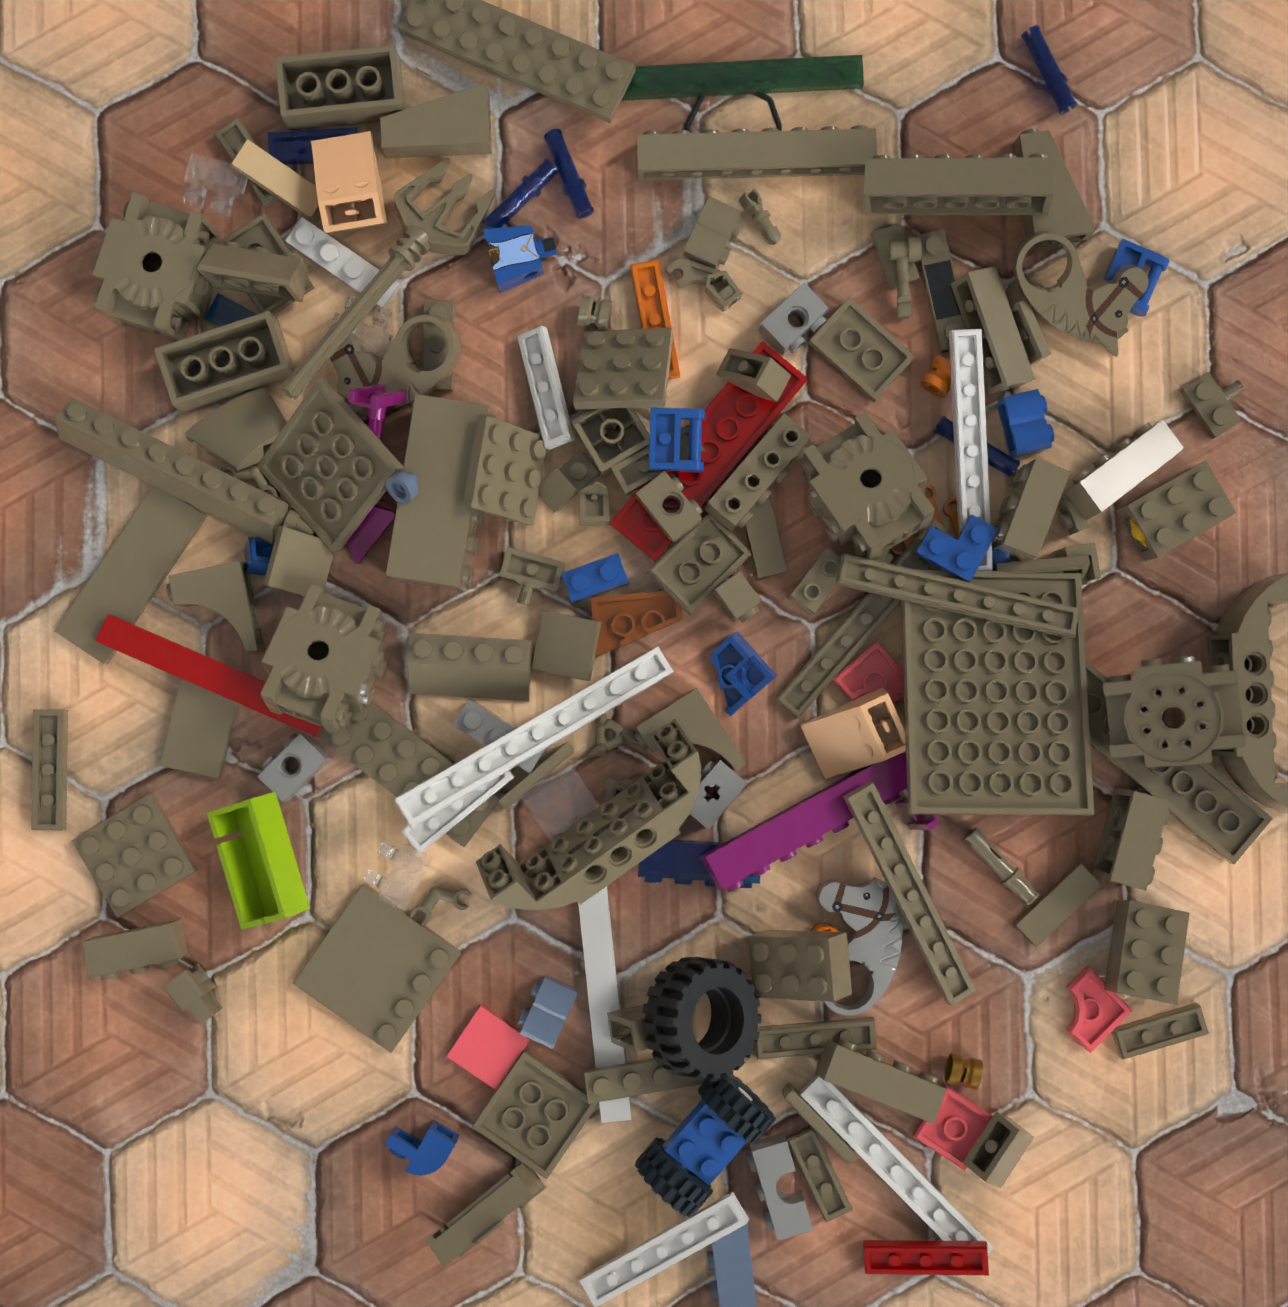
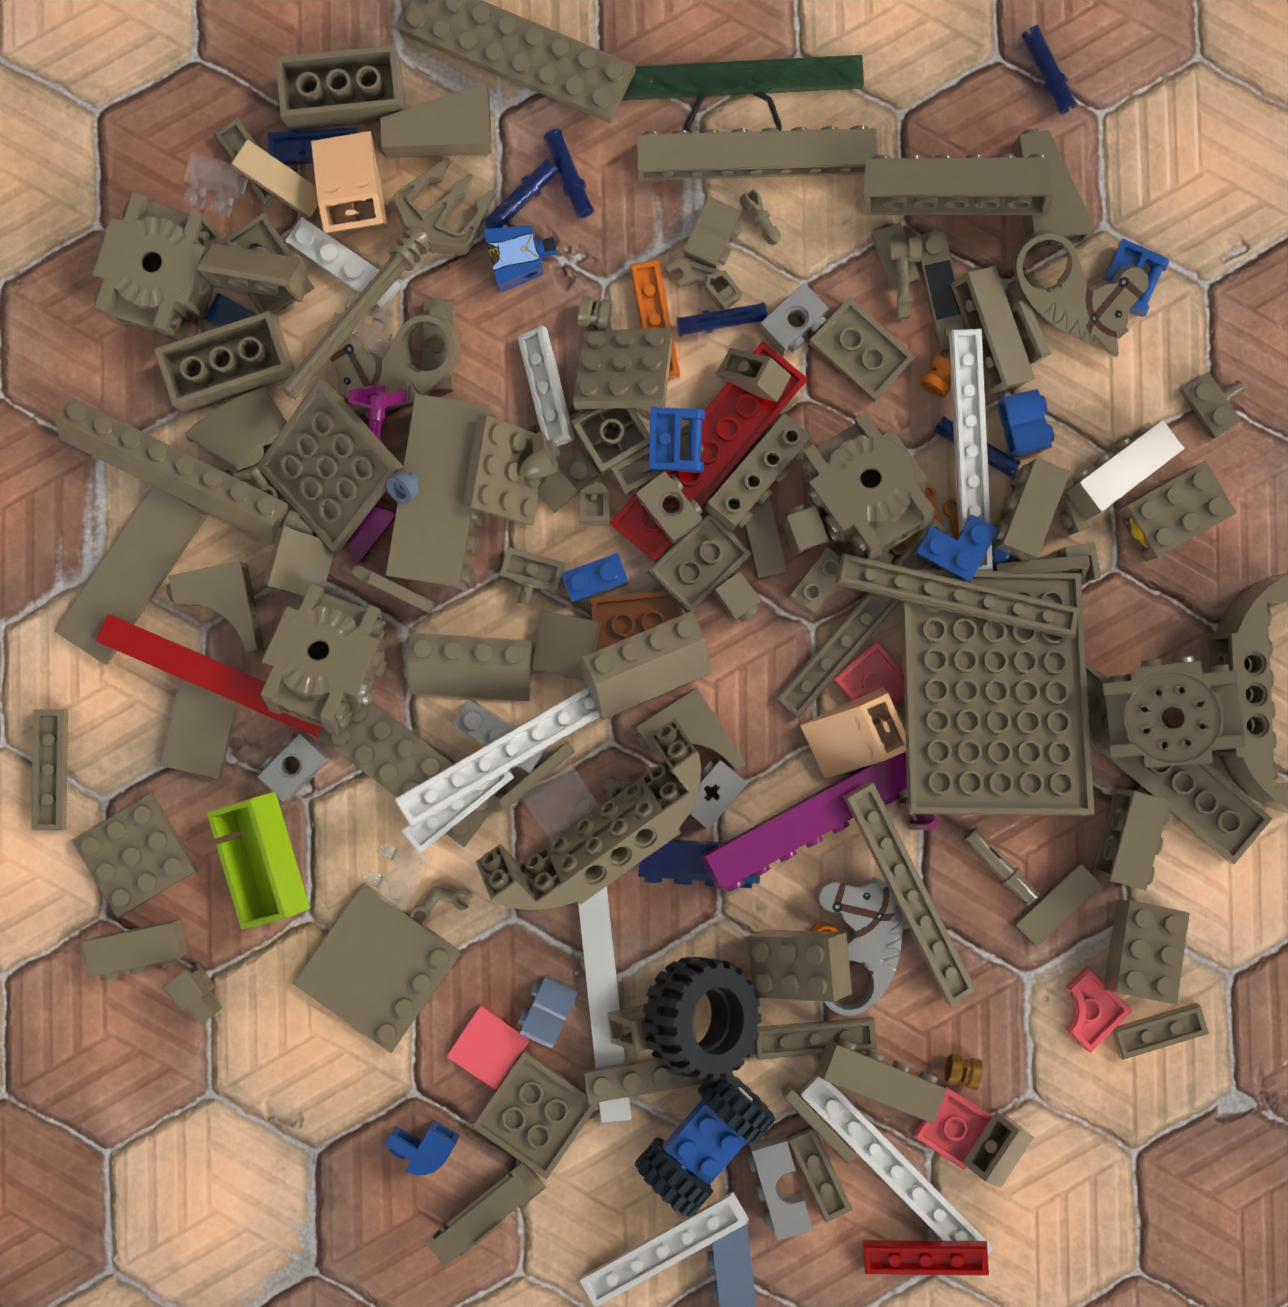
(257, 556): blue slope -> none
(394, 589): none -> dark tan piece
(543, 460): none -> dark tan plate
(605, 745): dark tan piece -> none
(646, 665): none -> dark tan slope
(721, 319): none -> clear blue pin
(740, 671): blue slope -> none
(804, 529): none -> dark tan brick

